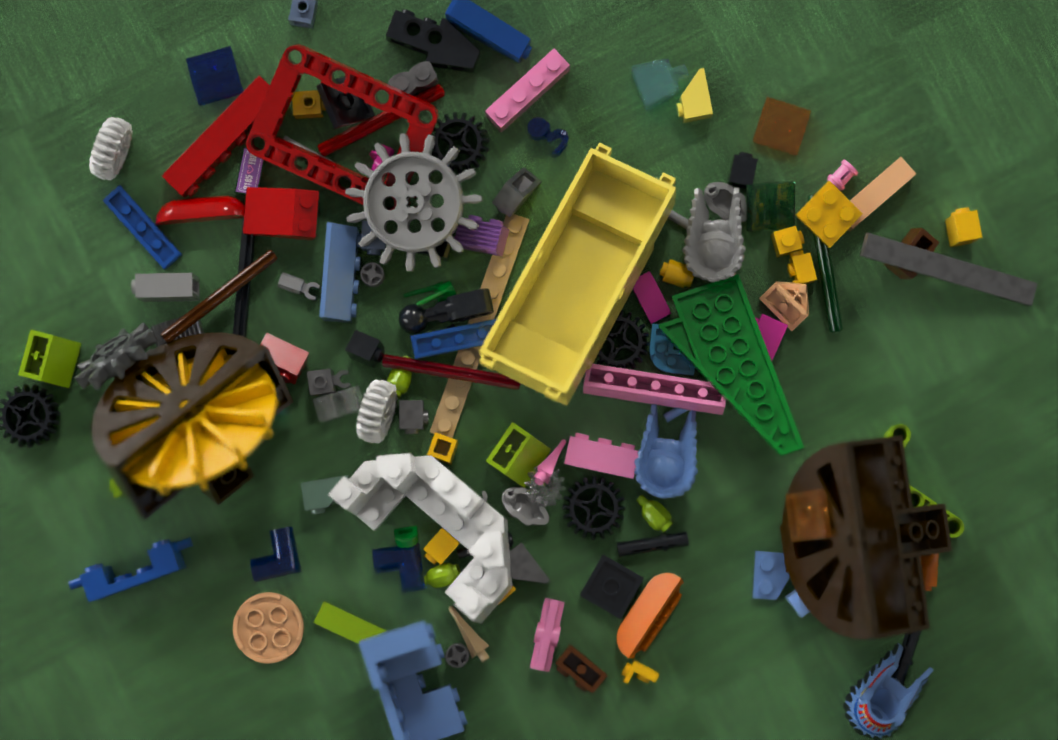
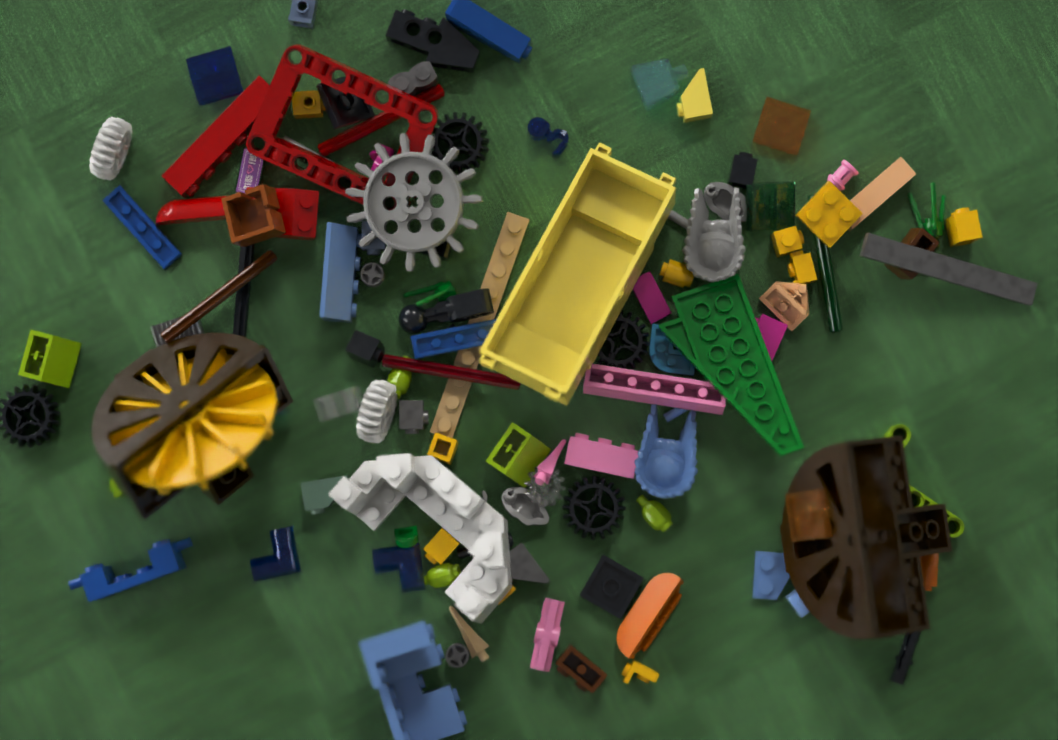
(115, 356): dark grey gear -> none
(166, 287): light grey brick -> none
(253, 219): none -> dark orange piece
(268, 627): light nougat tile -> none
(287, 357): brick -> none
(296, 285): light grey bar -> none
(324, 381): flat silver brick -> none
(345, 623): lime tile -> none
(488, 239): medium lavender brick -> none
(516, 192): flat silver slope -> none
(527, 90): bright pink brick -> none
(660, 542): black pin -> none
(879, 701): medium blue piece -> none
(935, 224): none -> green plant

